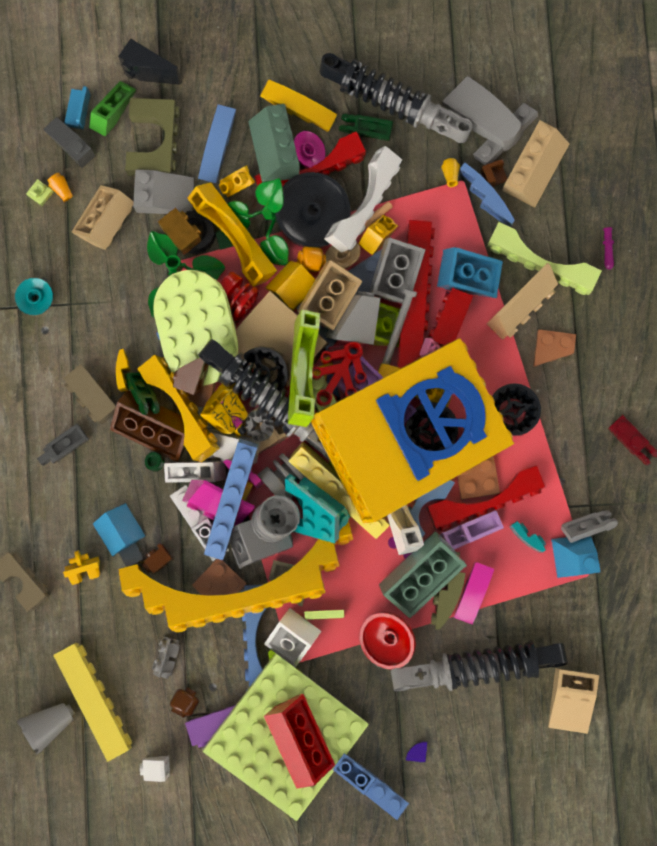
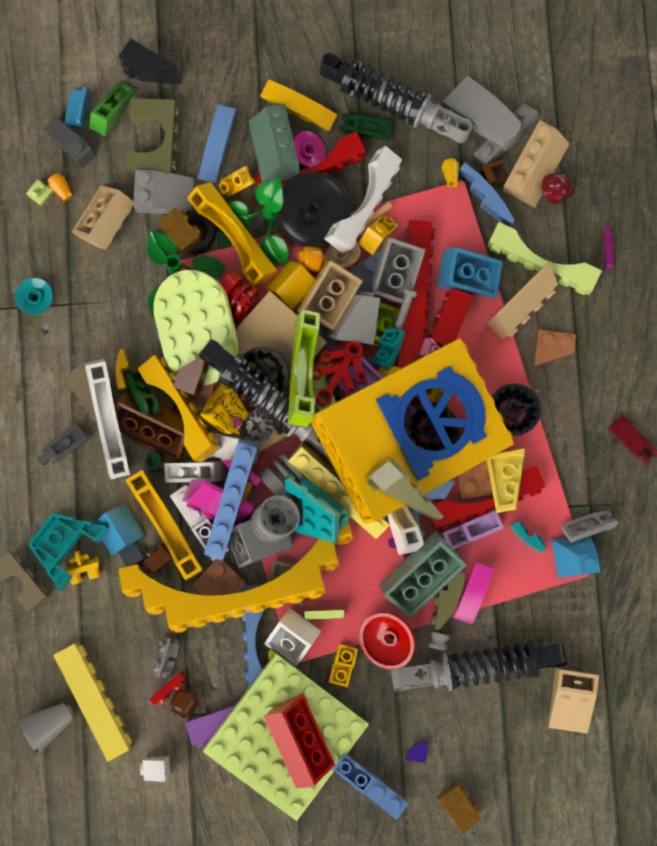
(56, 540): none -> teal wing
(106, 418): none -> white arch
(162, 695): none -> red plate
(165, 525): none -> yellow arch
(343, 665): none -> yellow slope
(390, 346): none -> teal slope
(393, 482): none -> olive wedge
(439, 641): none -> light grey wheel
(459, 808): none -> pearl gold brick
(505, 478): none -> light yellow wing
(556, 187): none -> dark red hair

